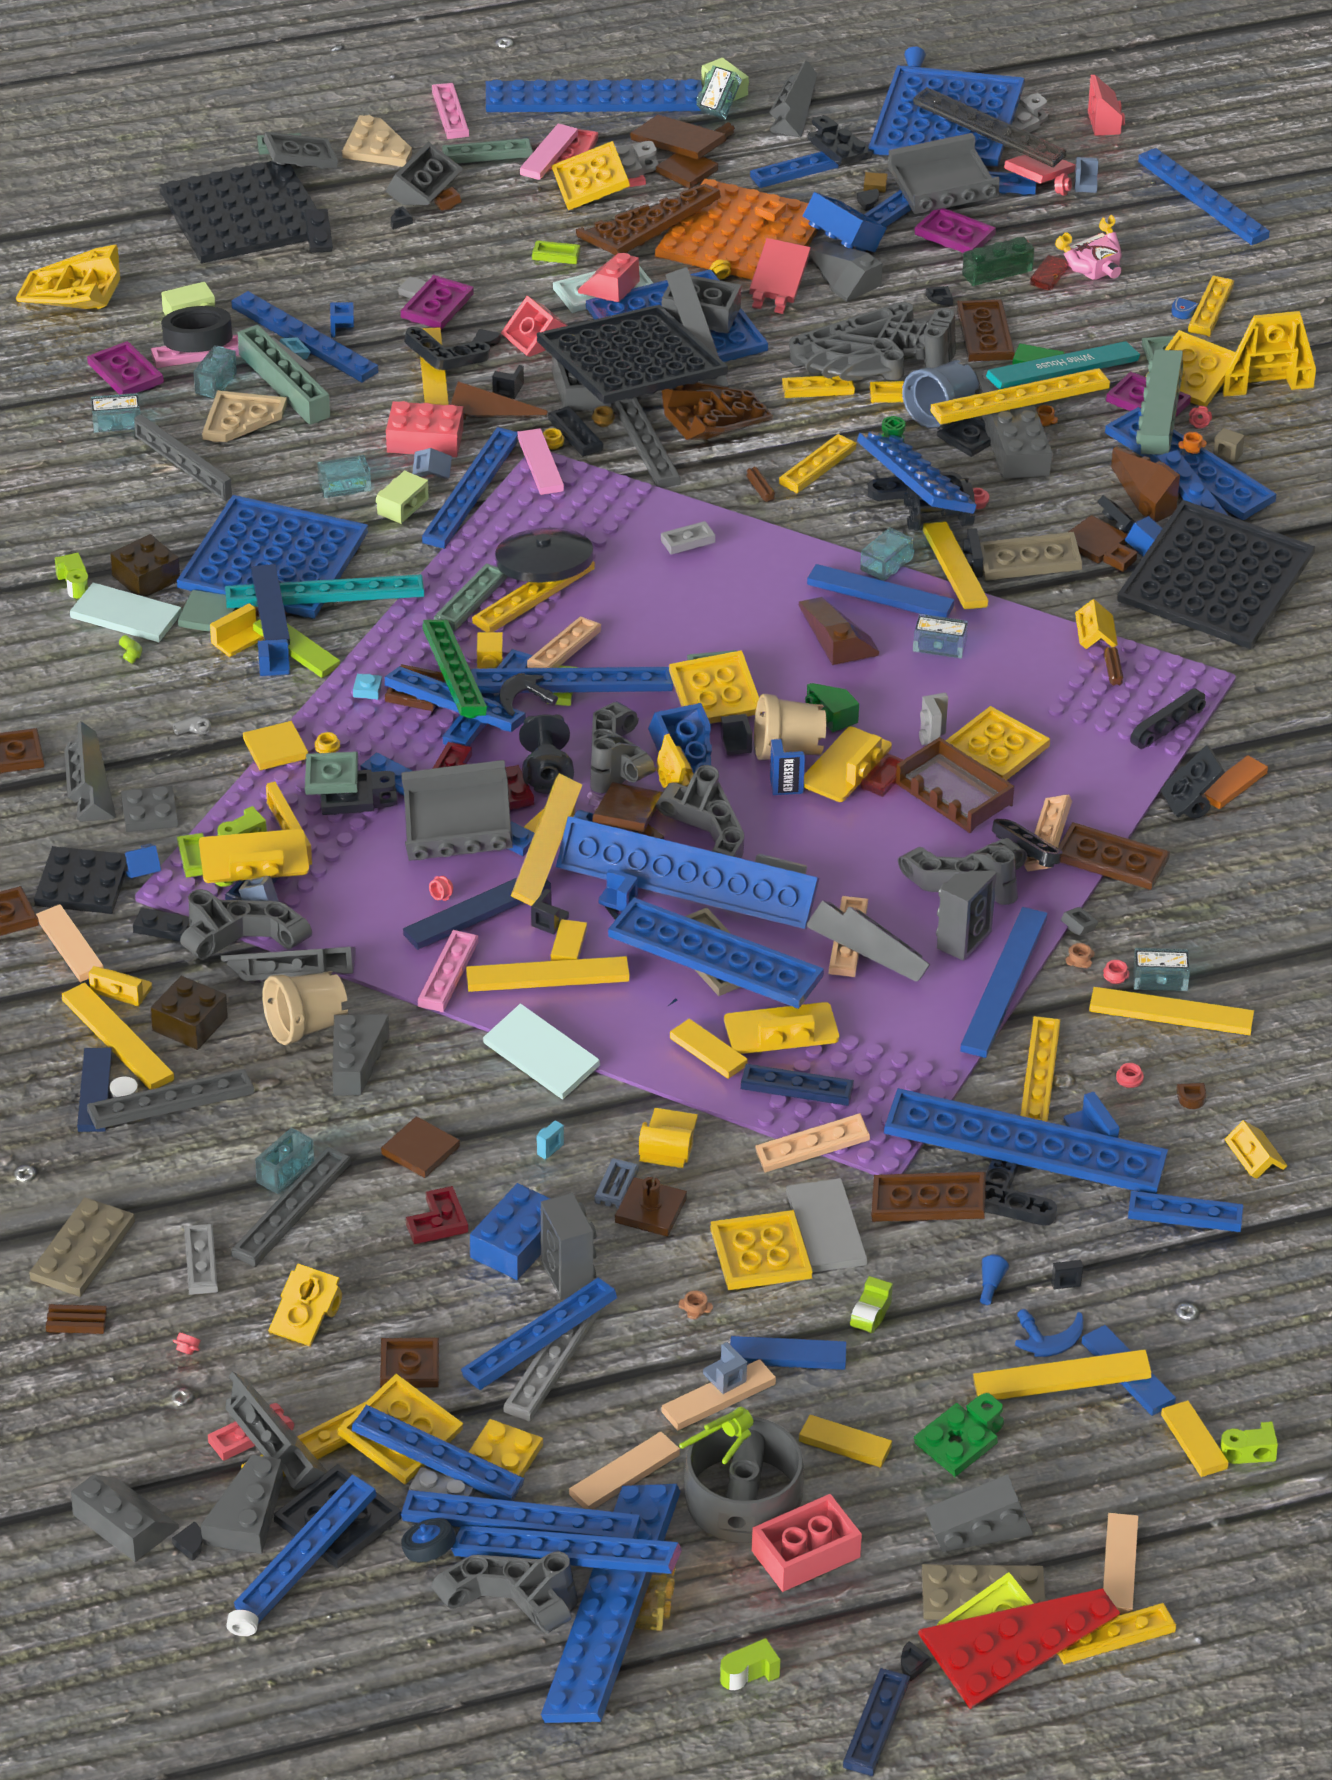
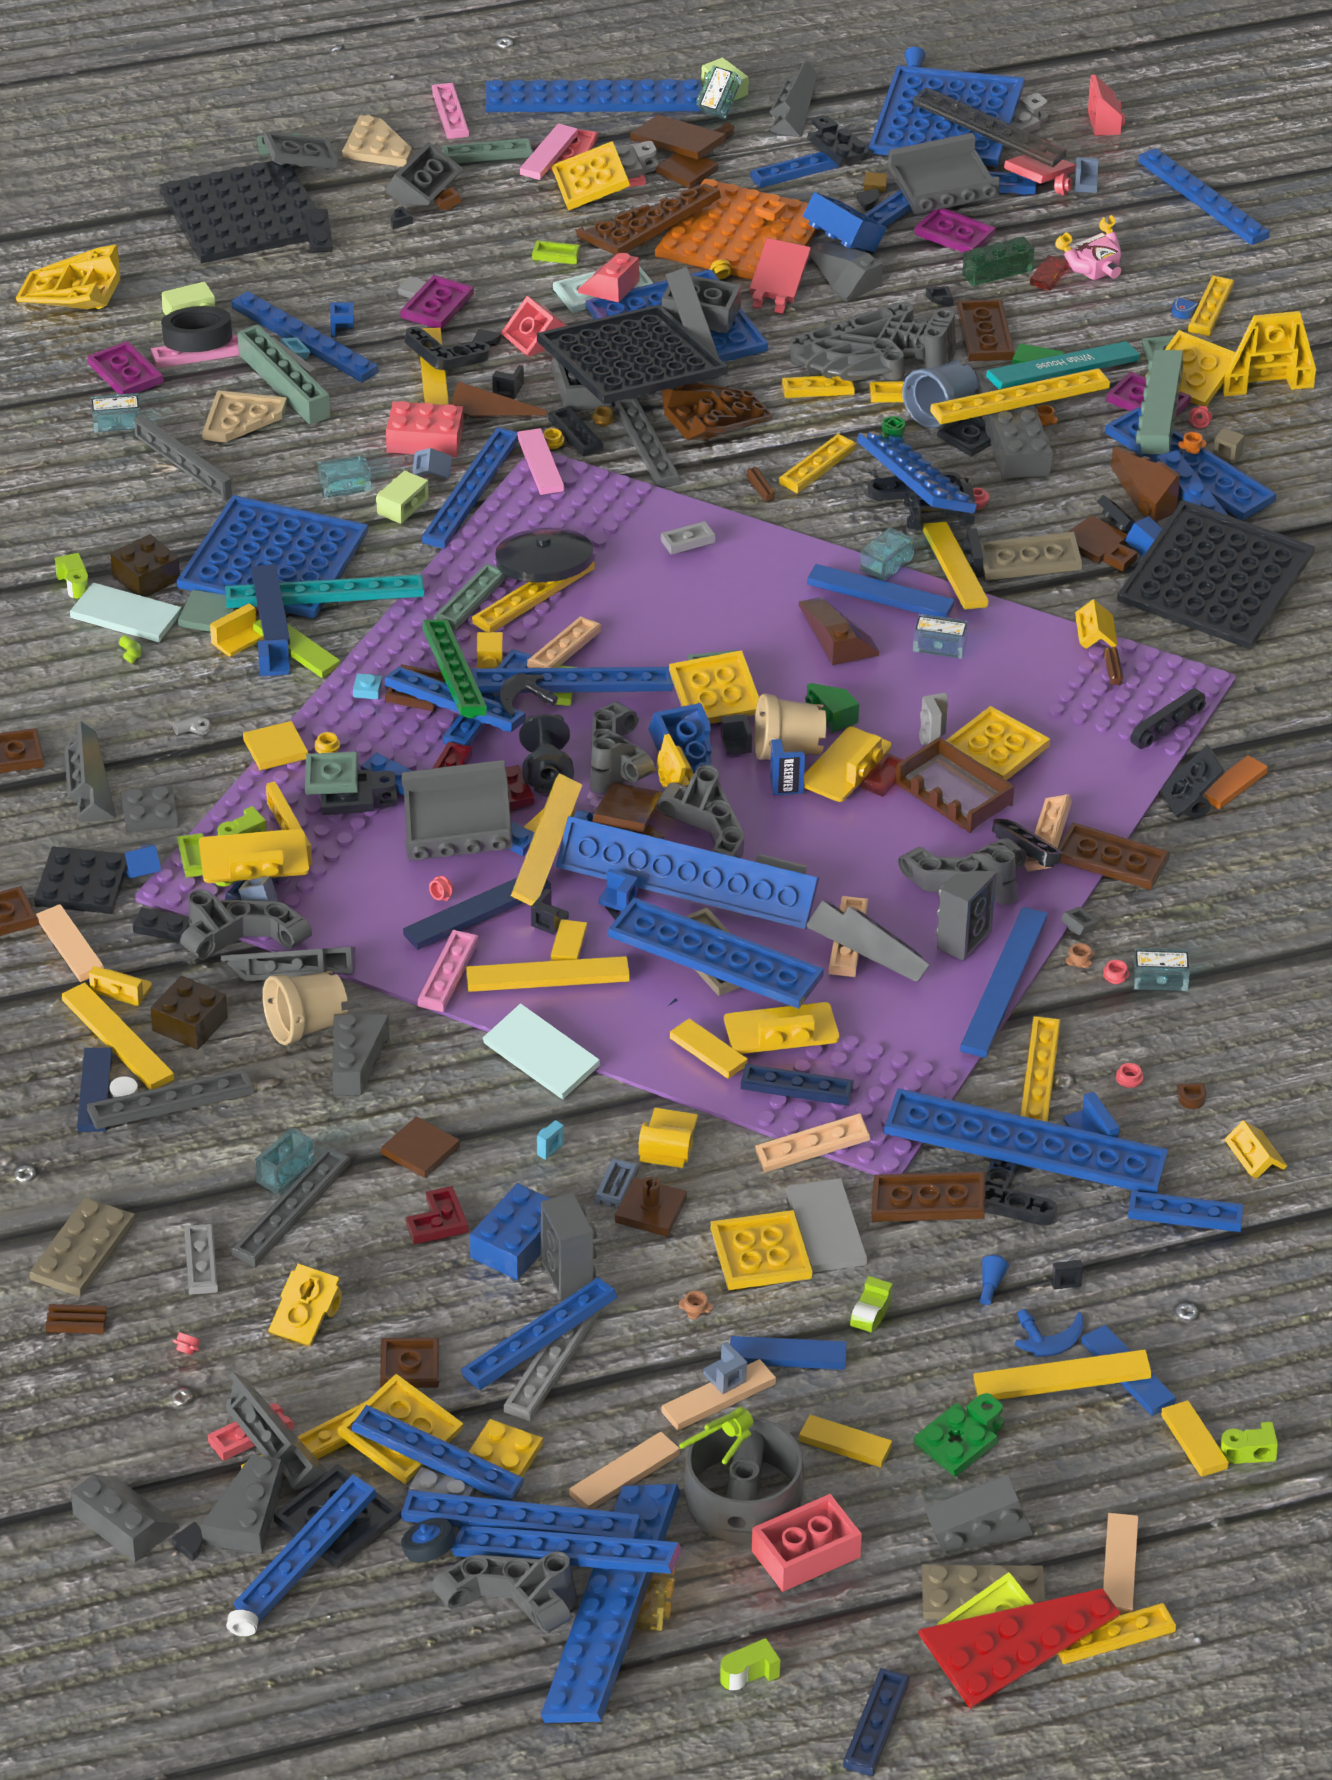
(215, 371): clear light blue brick -> none
(914, 1660): black tile -> none
(1171, 1010): yellow tile -> none

